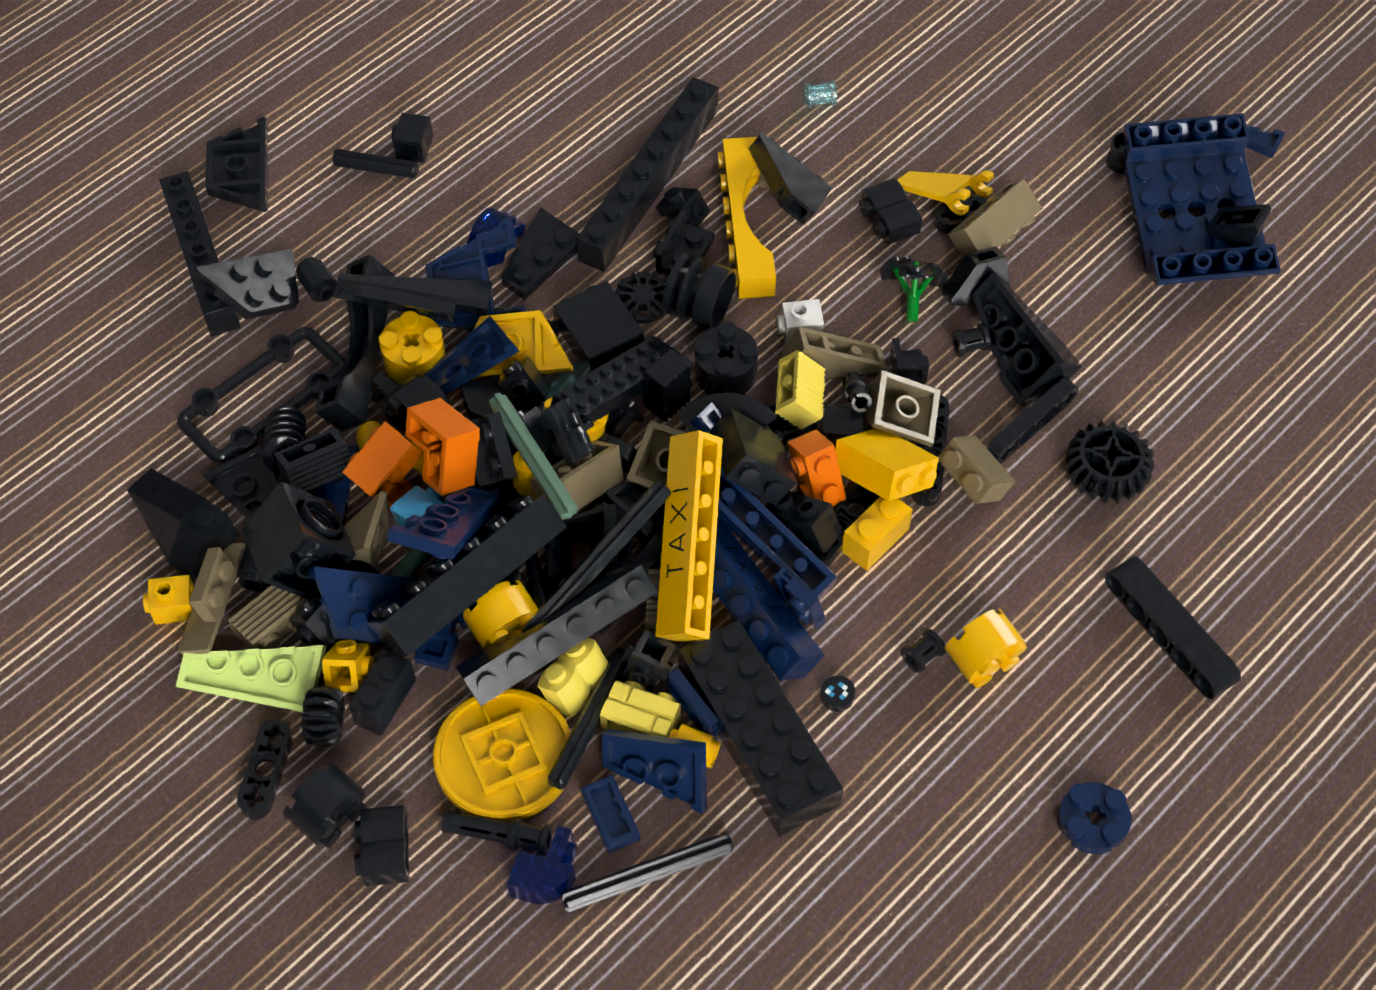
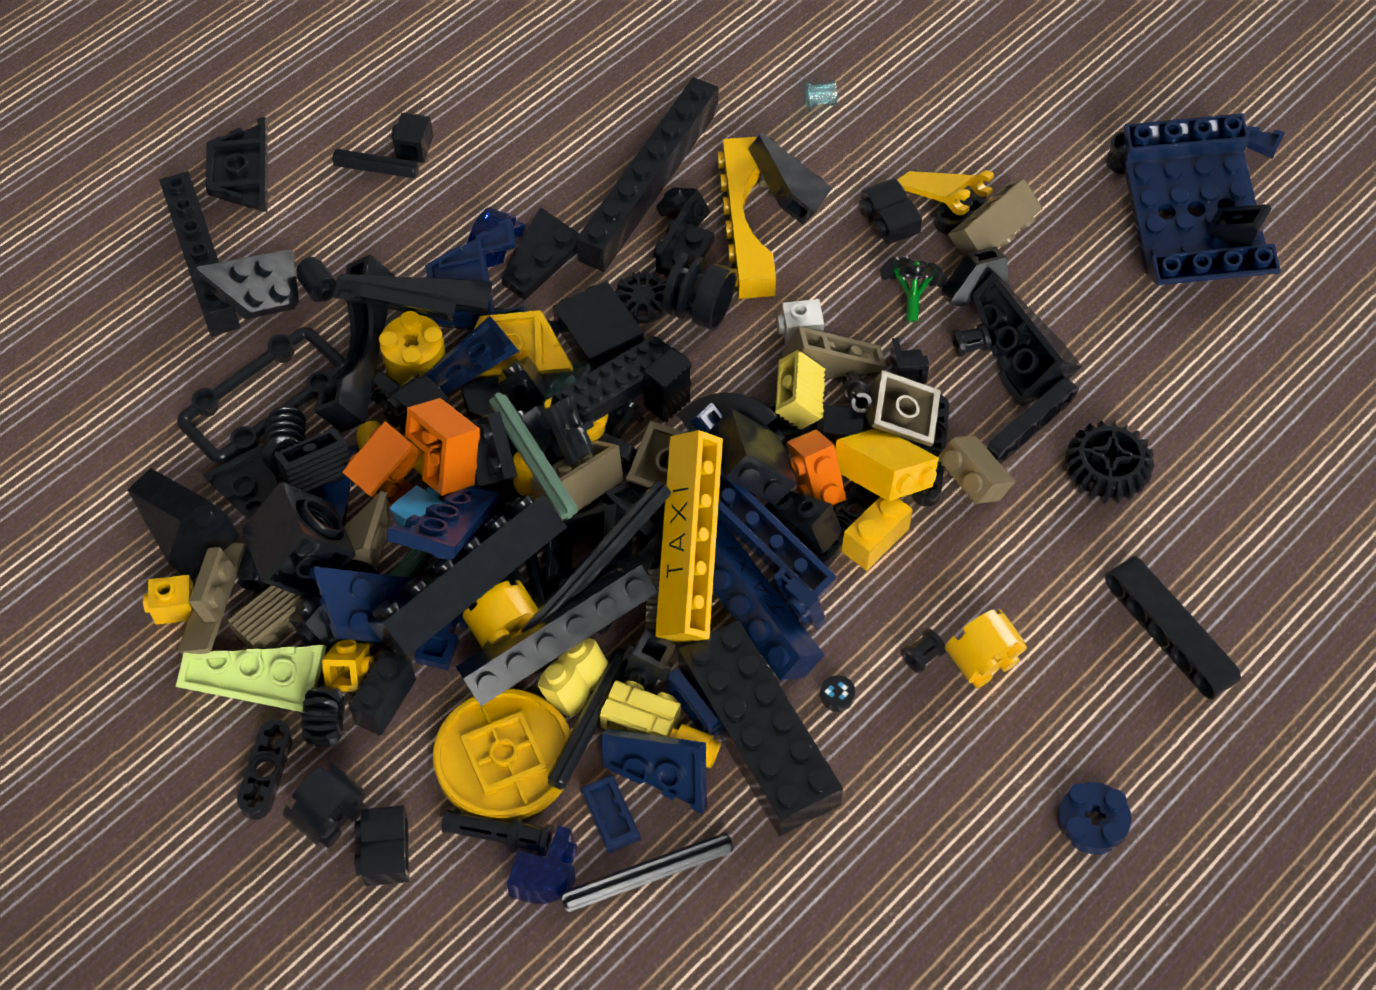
(726, 360): black brick -> none

